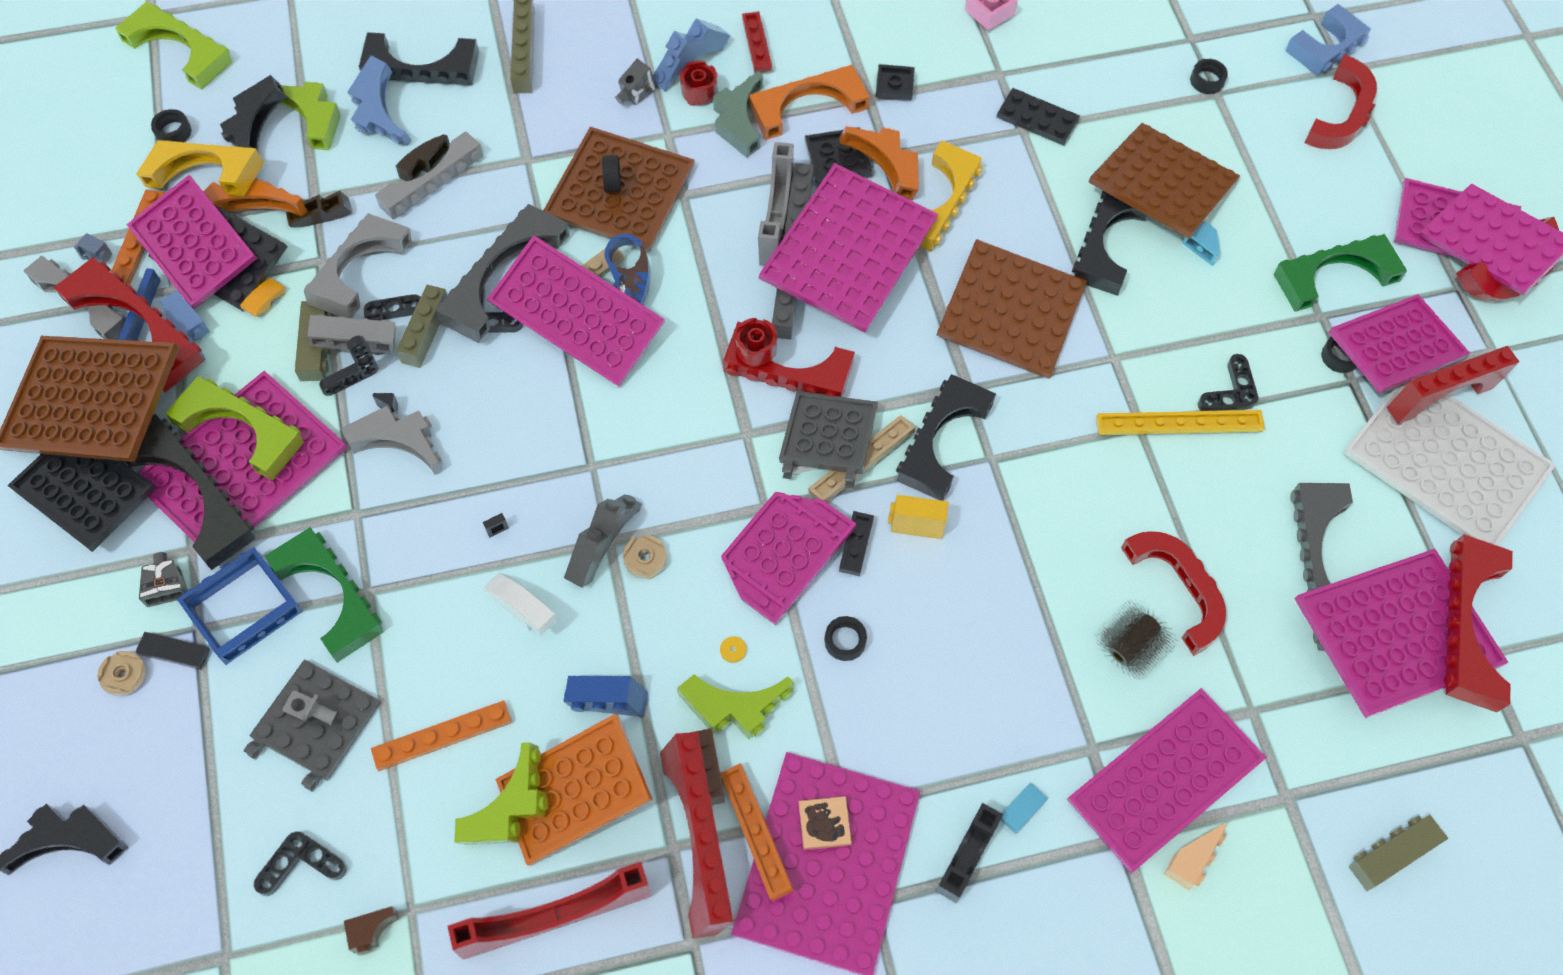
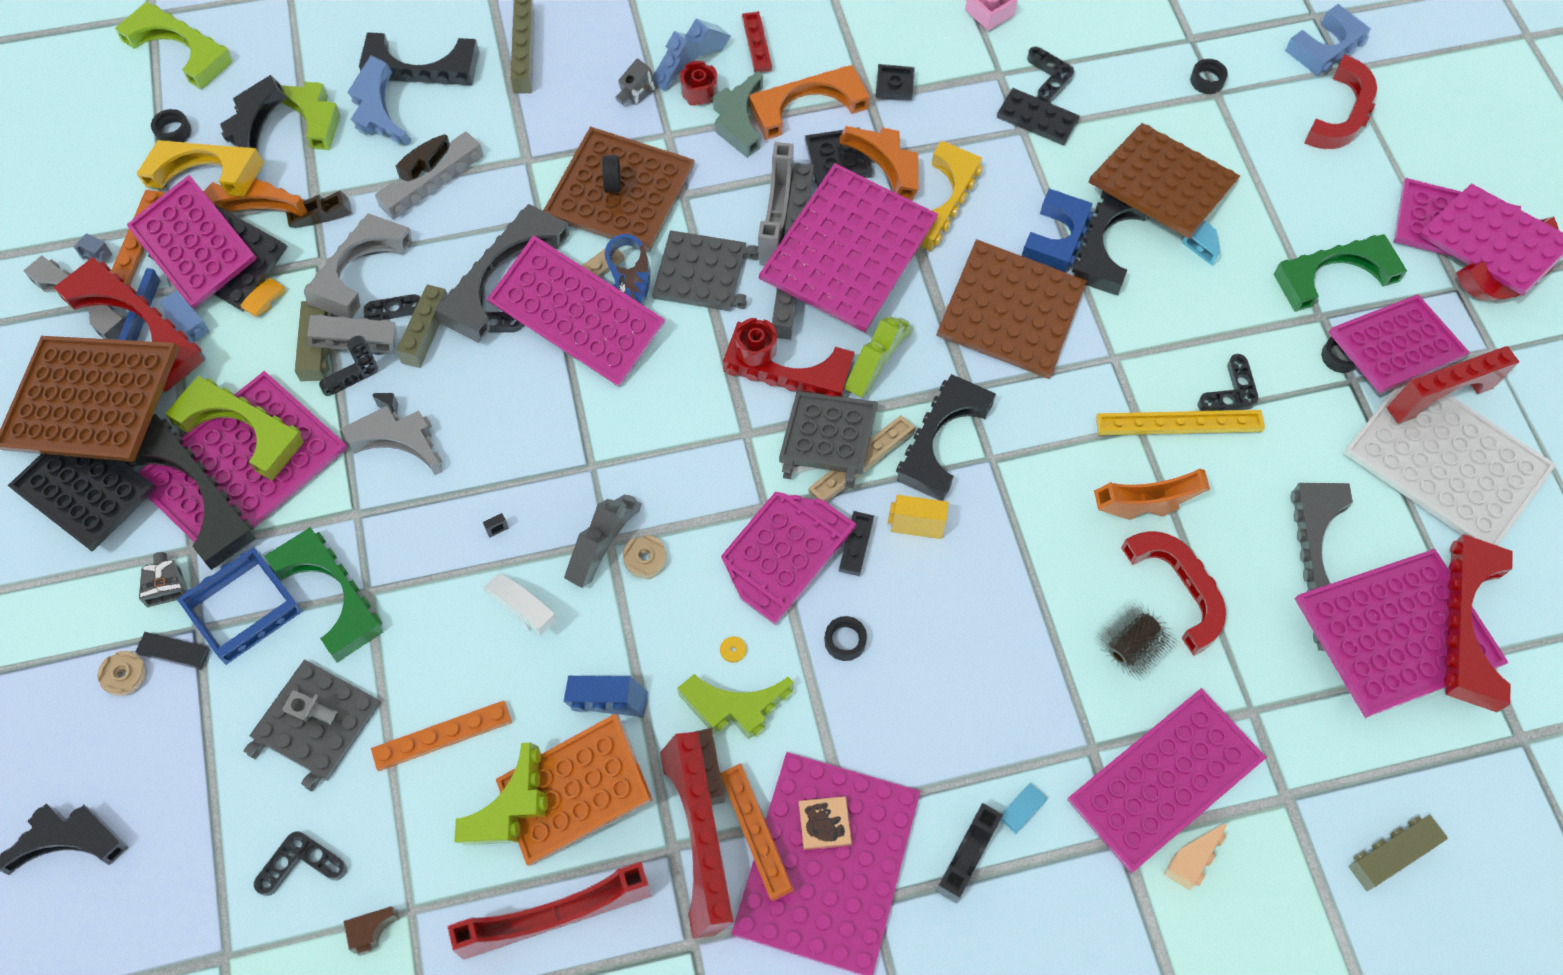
(702, 271): none -> dark grey plate
(876, 353): none -> lime arch
(1039, 57): none -> black beam
(1059, 252): none -> blue arch
(1156, 498): none -> orange arch

